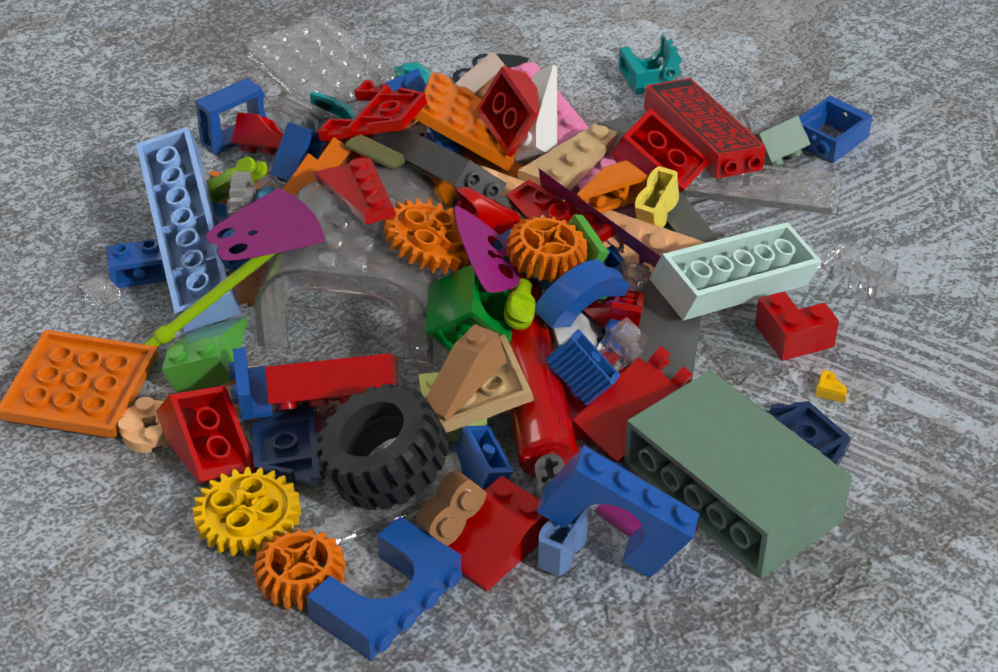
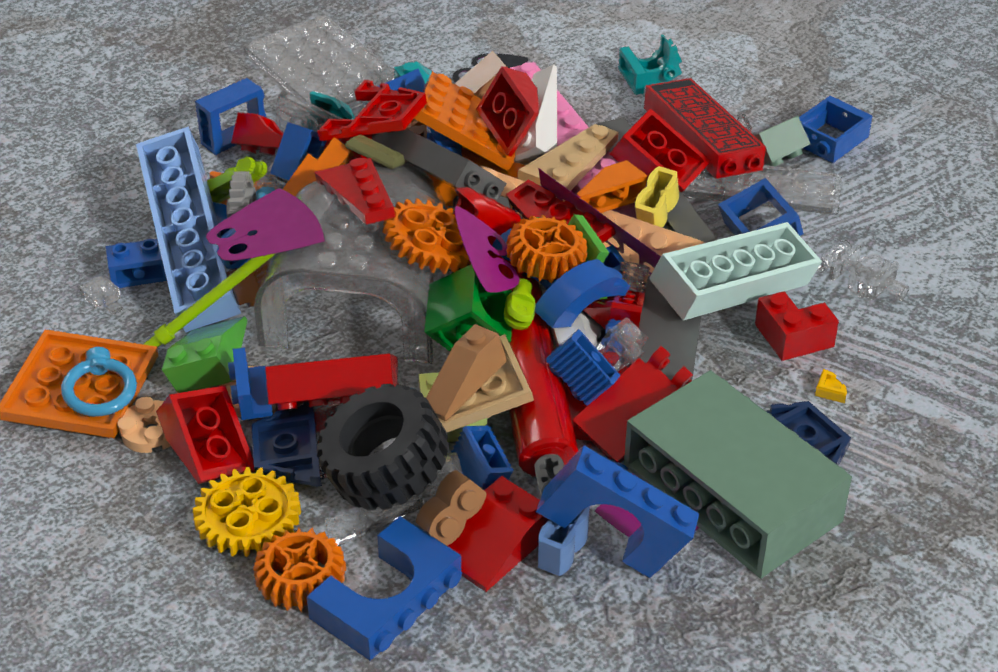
(98, 363): none -> dark azure piece
(752, 198): none -> blue window

